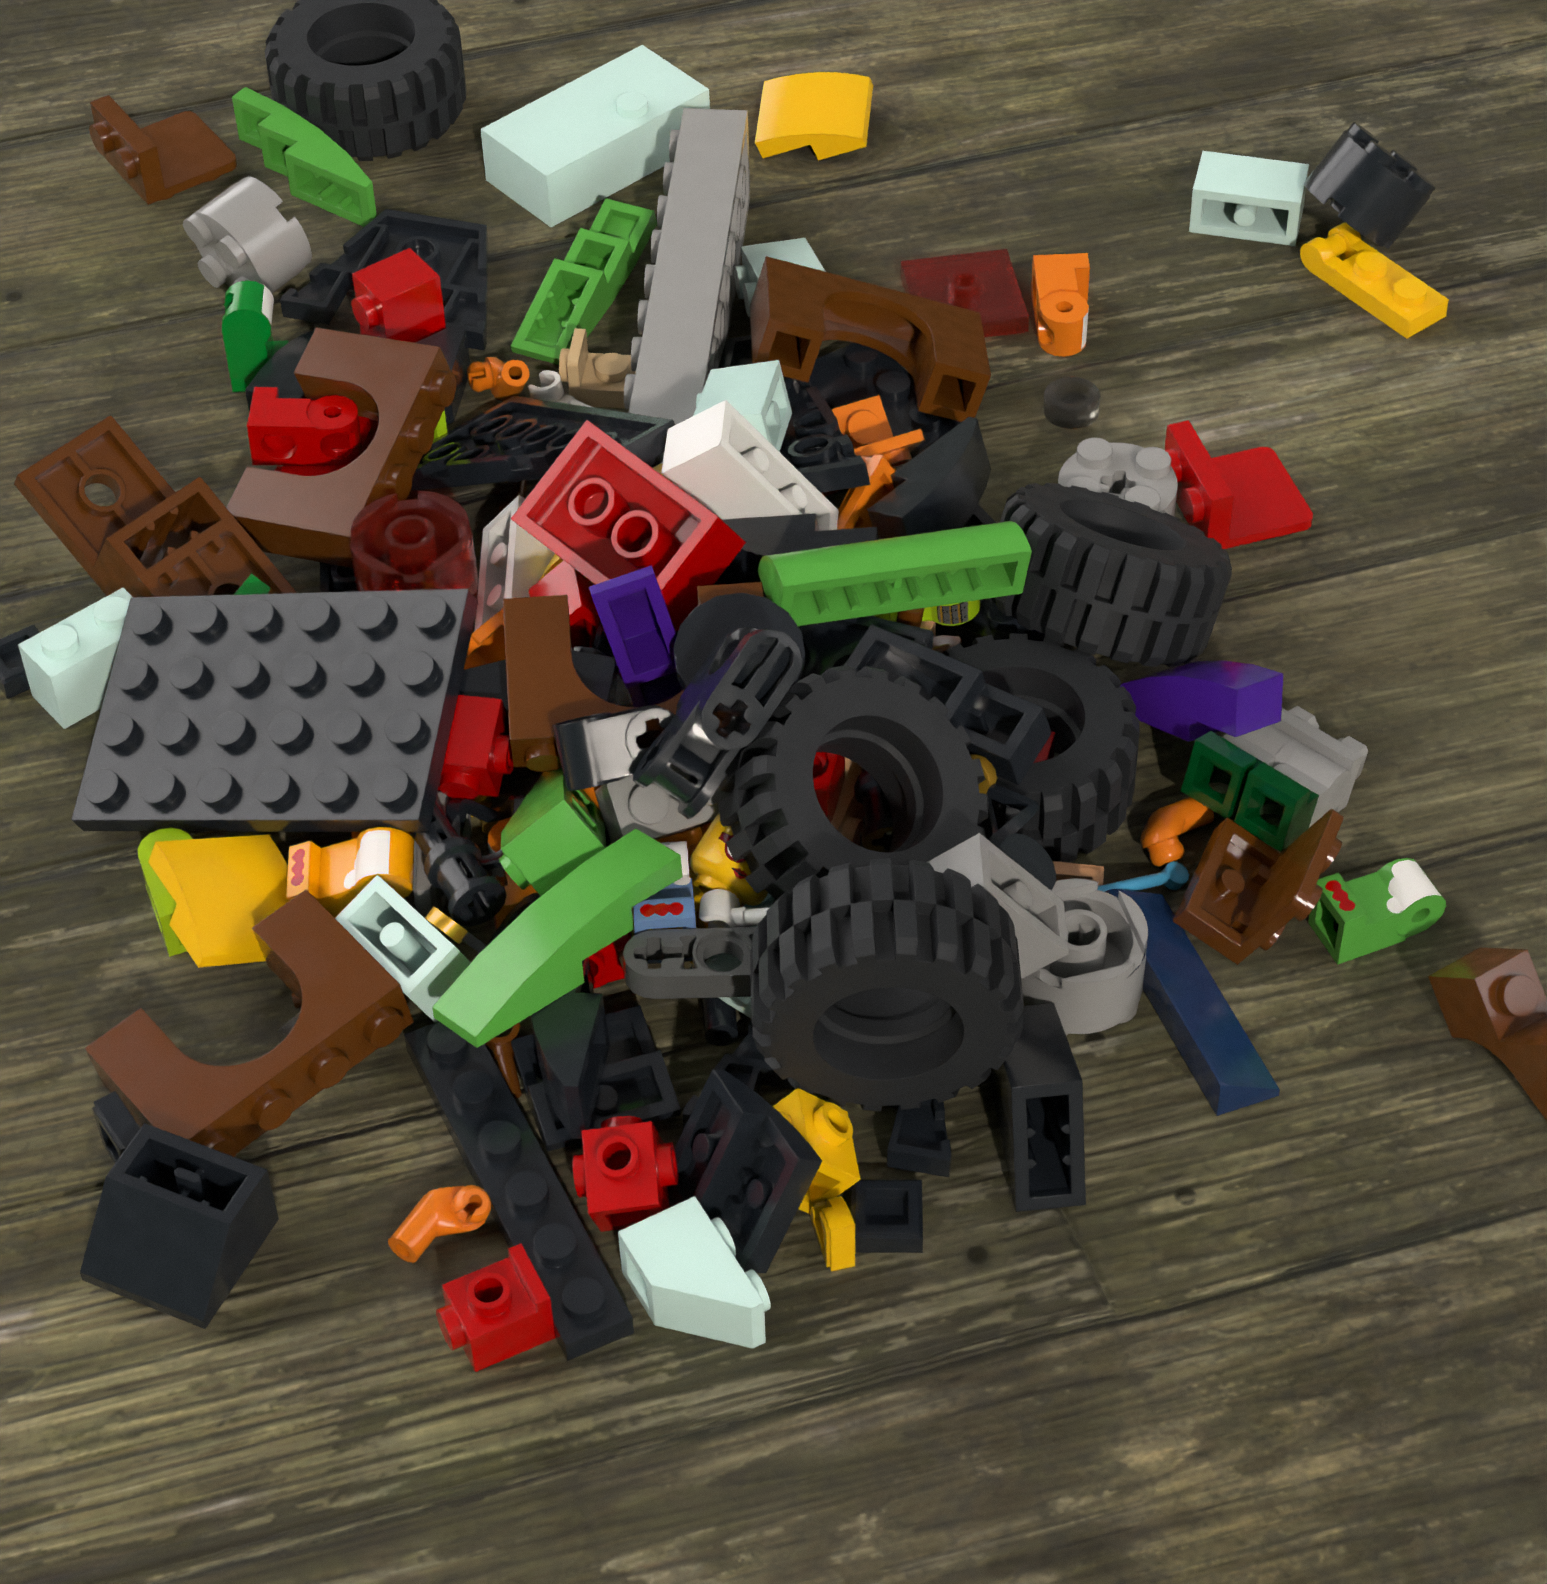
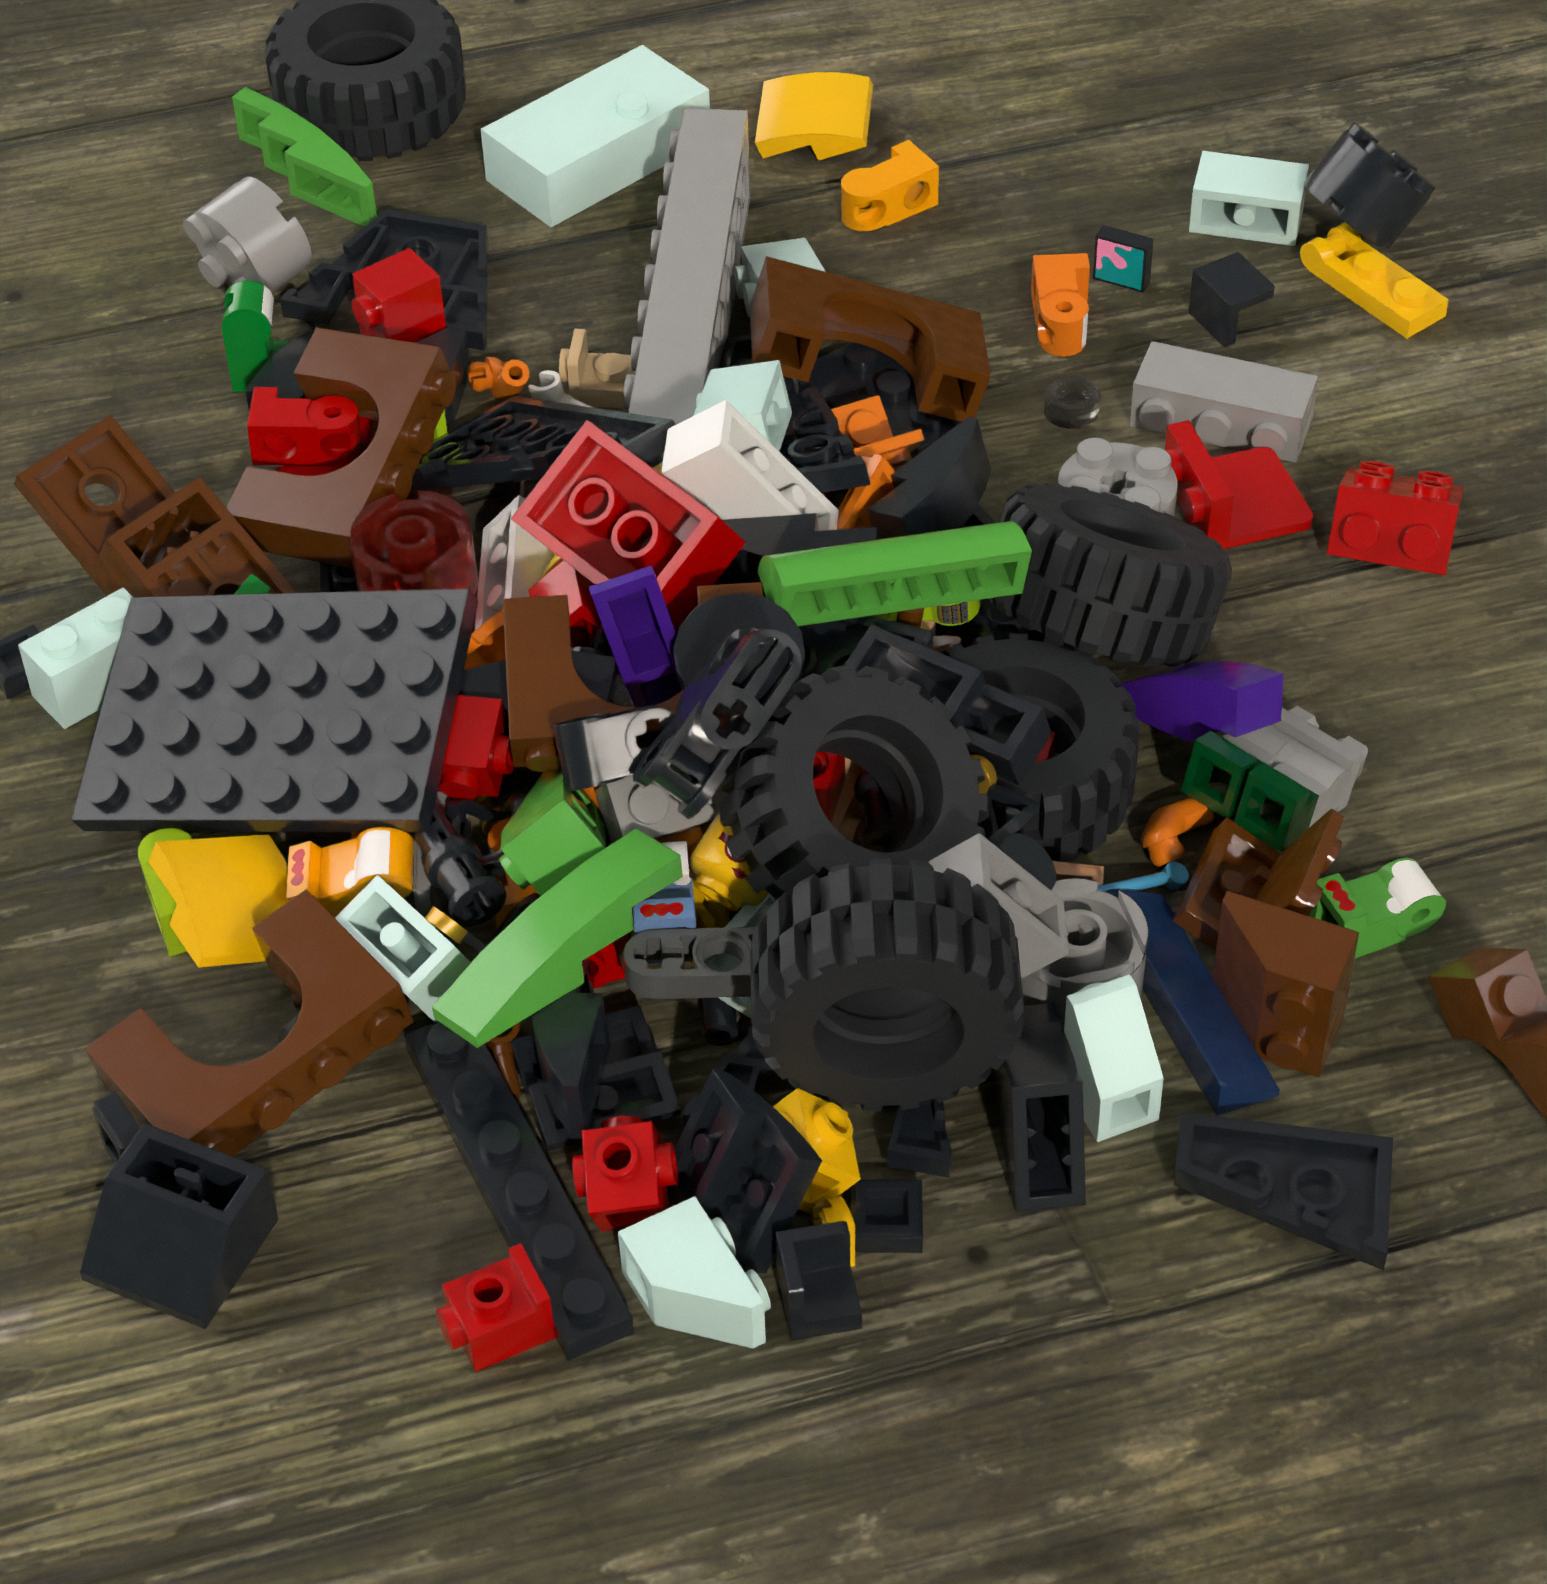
(162, 155): reddish brown bracket -> none
(440, 1214): orange arm -> none
(586, 282): bright green slope -> none
(724, 911): white hand -> none
(817, 1280): none -> black panel
(890, 189): none -> light orange leg
(973, 282): clear red plate -> none
(1114, 1057): none -> light aqua slope
(1123, 258): none -> tile
(1222, 291): none -> black panel
(1224, 399): none -> light grey brick
(1284, 979): none -> reddish brown slope
(1293, 1177): none -> black wing
(1395, 517): none -> red bracket

